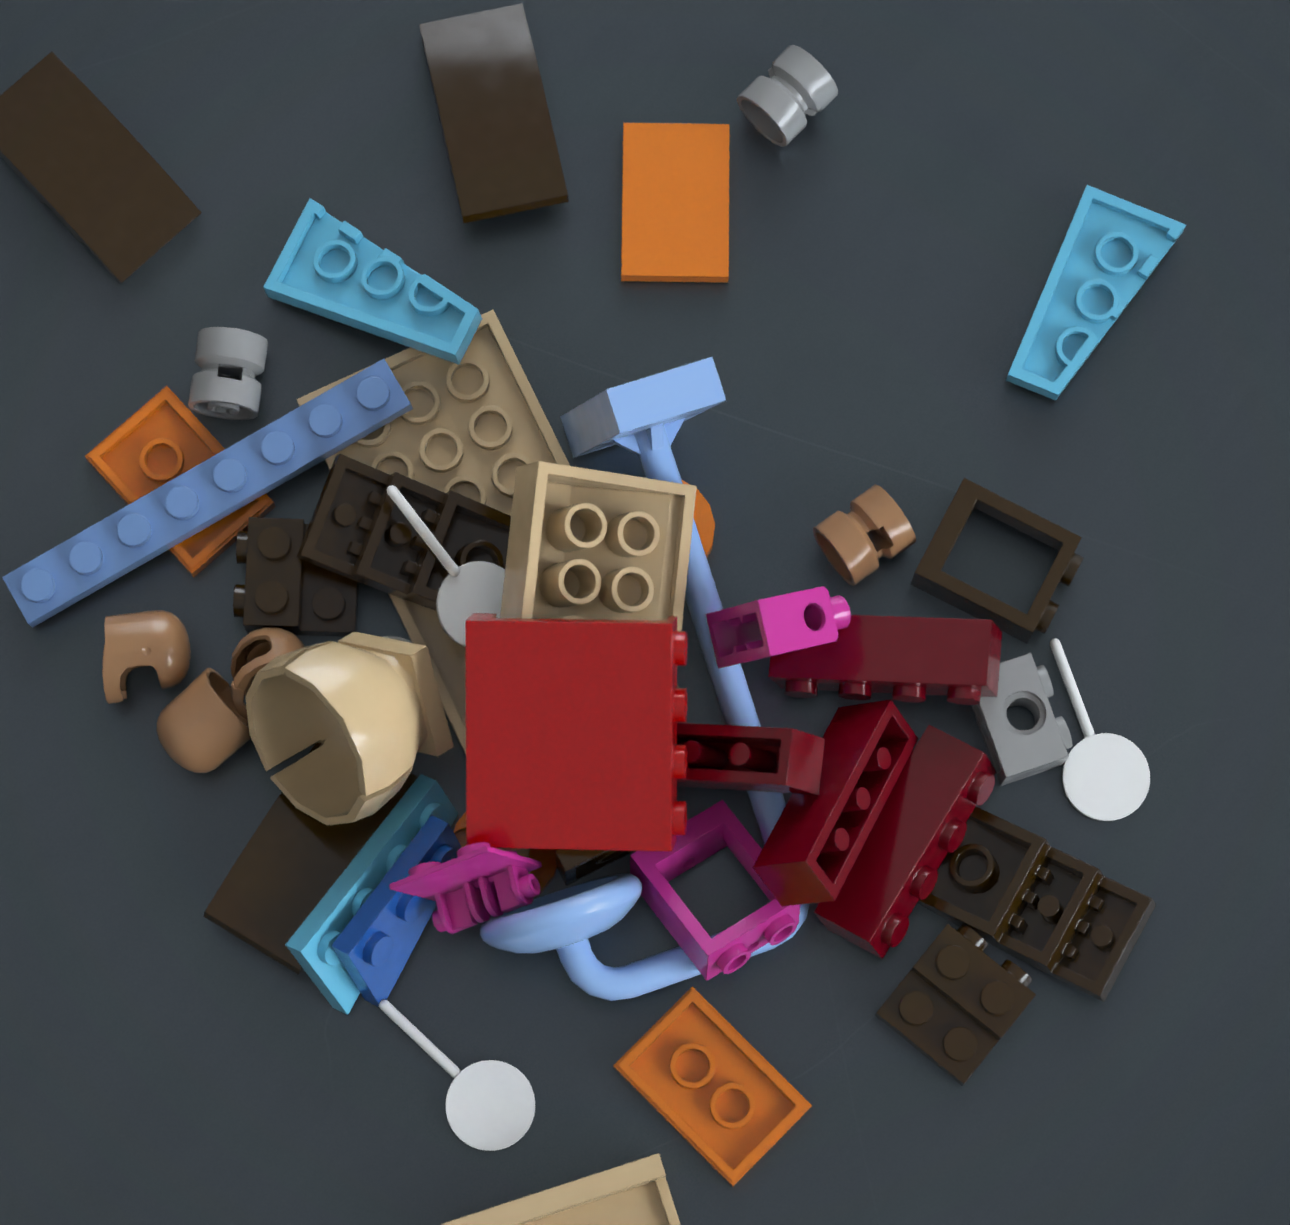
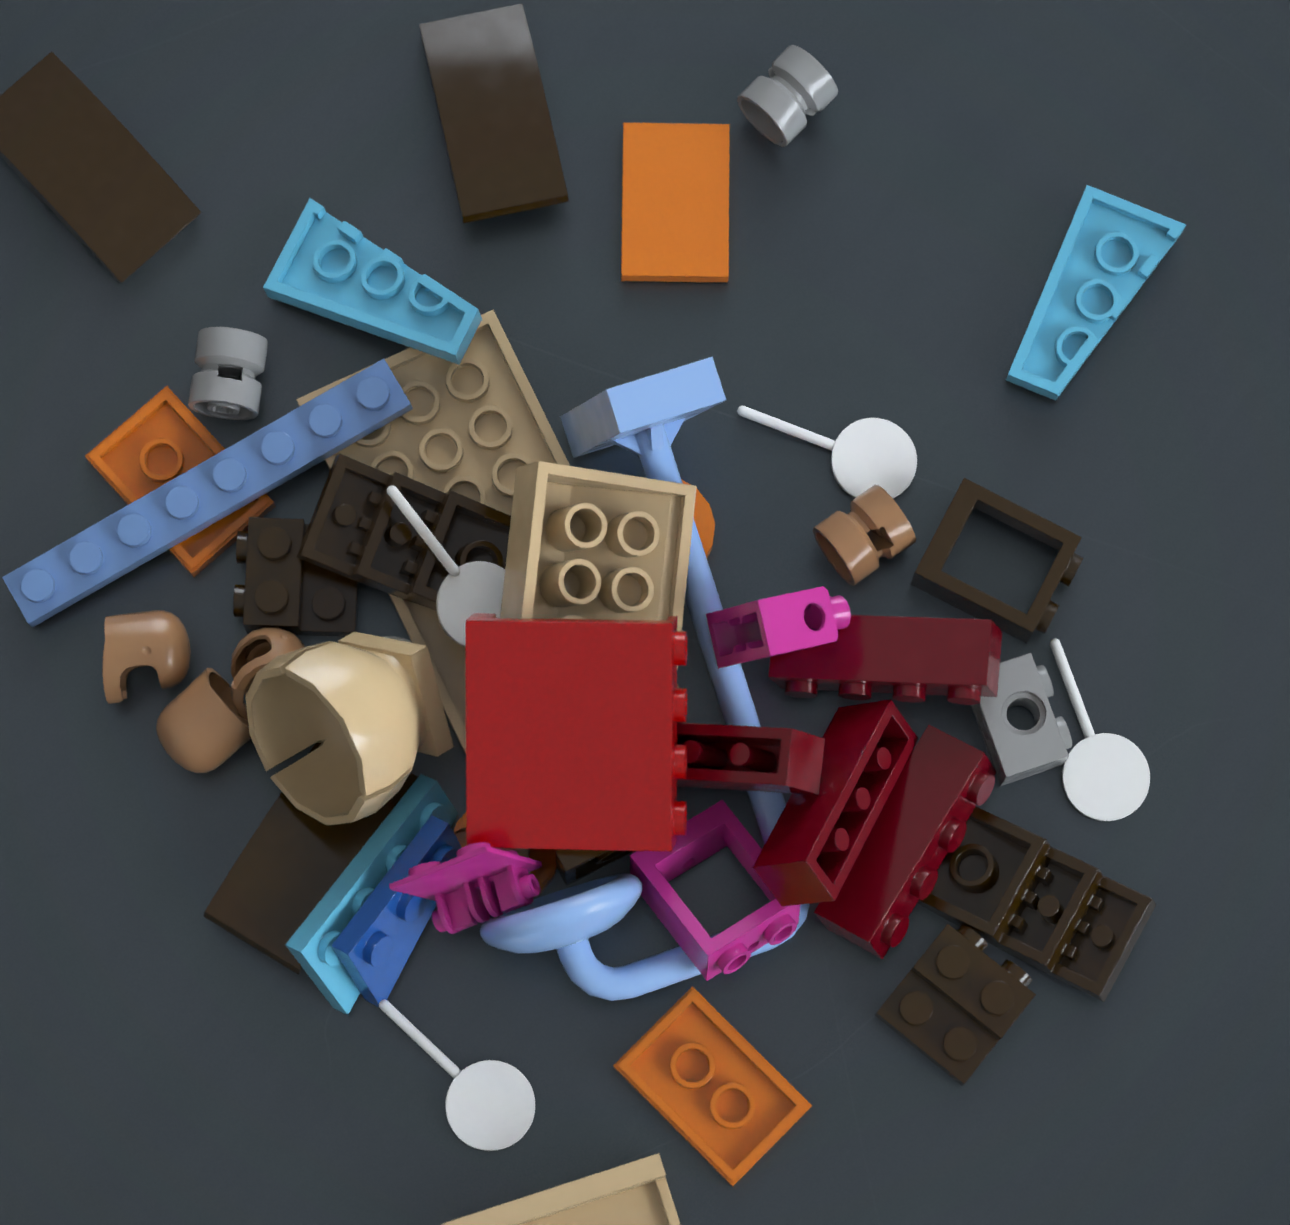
(862, 455): none -> white piece

